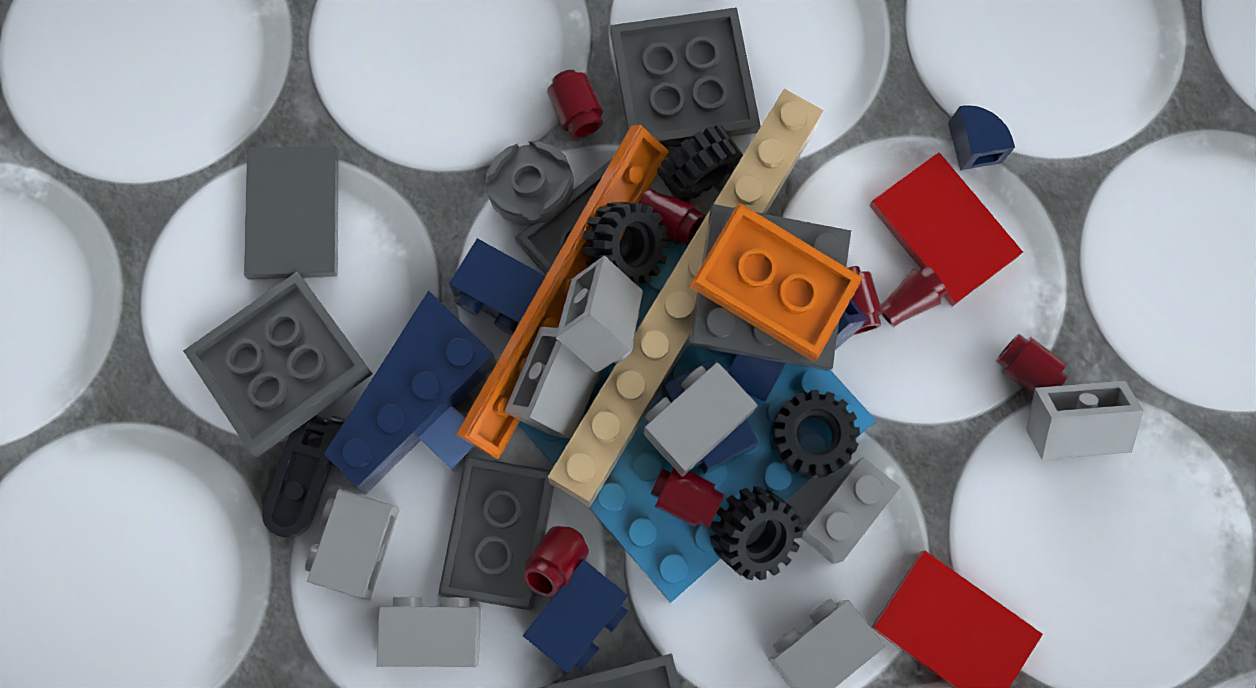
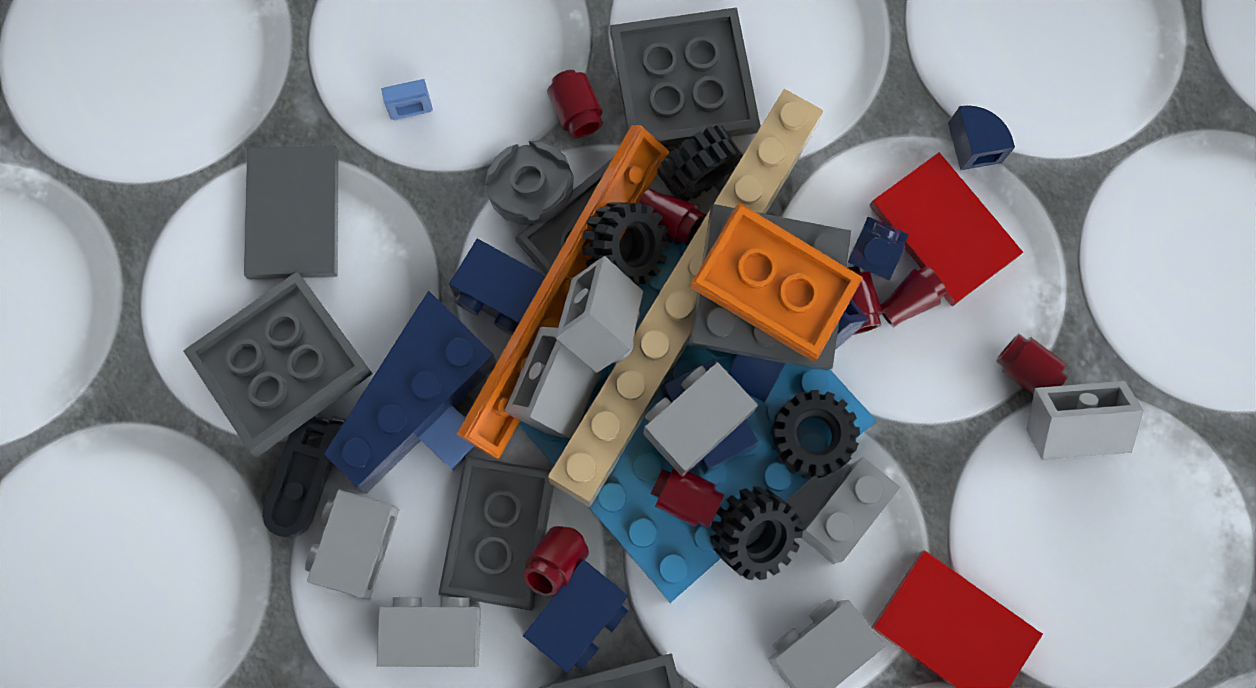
(407, 99): none -> medium blue tile
(878, 248): none -> dark blue brick

